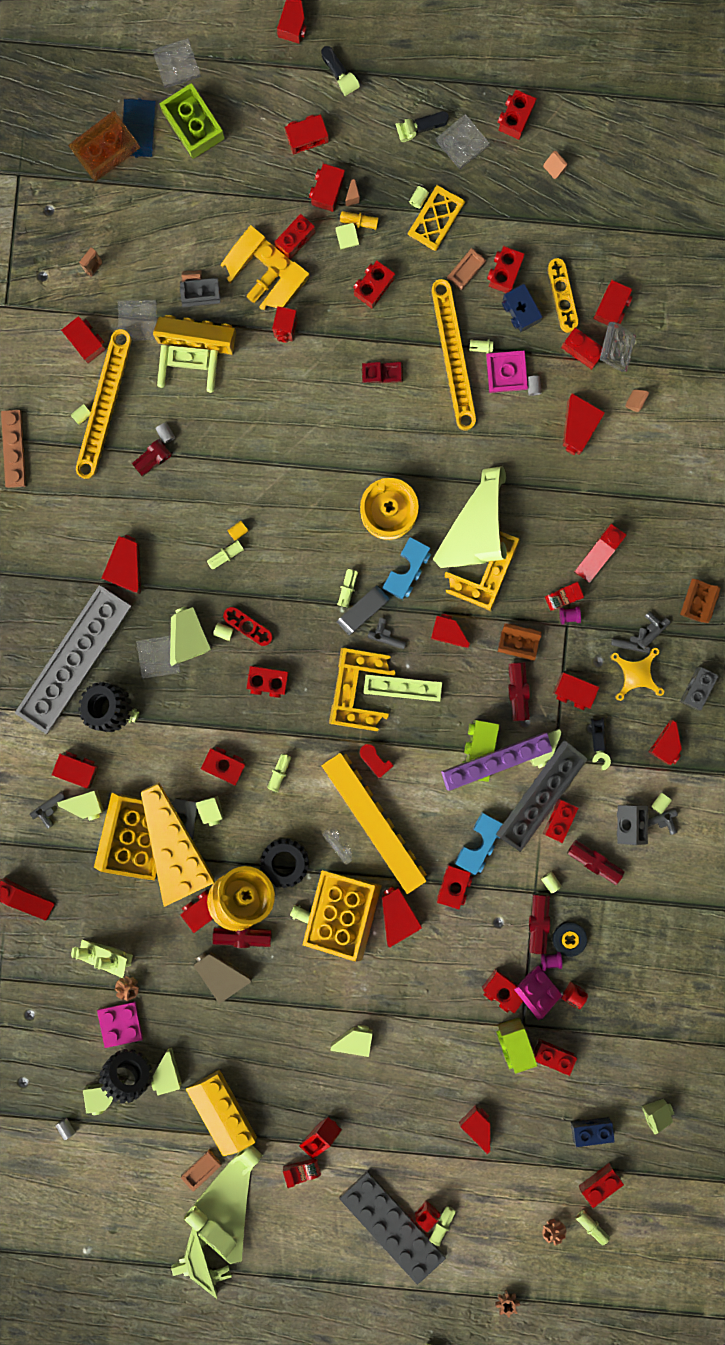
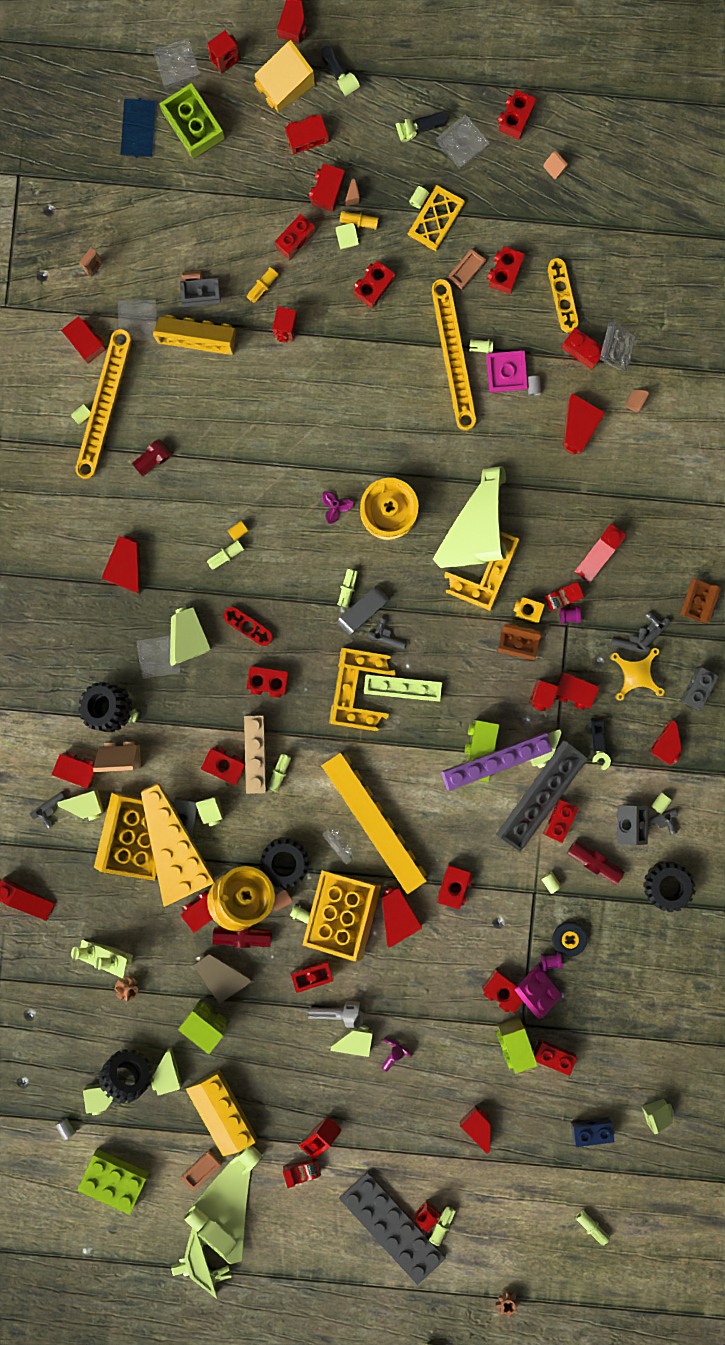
(13, 448): nougat plate -> none
(73, 659): light grey plate -> none
(104, 146): clear orange brick -> none
(113, 1181): none -> lime brick
(117, 757): none -> light nougat slope
(120, 1024): dark pink plate -> none
(165, 433): light grey hinge -> none
(188, 358): yellowish green plate -> none
(204, 1026): none -> lime brick
(223, 51): none -> red brick
(223, 631): yellowish green hinge -> none
(254, 244): yellow wedge -> none
(255, 754): none -> tan brick
(282, 899): none -> nougat slope
(284, 77): none -> yellow slope
(312, 976): none -> red brick
(330, 500): none -> magenta plant
(349, 1014): none -> light grey piece
(369, 755): red leg -> none
(382, 372): dark red slope -> none
(396, 1053): none -> magenta plant
(399, 584): dark azure arch -> none
(448, 631): red slope -> none
(473, 859): dark azure arch -> none
(518, 691): dark red piece -> none
(521, 297): dark blue brick -> none
(537, 610): none -> yellow brick
(539, 923): dark red piece -> none
(543, 695): none -> red brick
(554, 1231): nougat gear -> none
(575, 995): red leg -> none
(601, 1185): red brick -> none
(613, 303): red brick -> none
(685, 891): none -> black tyre

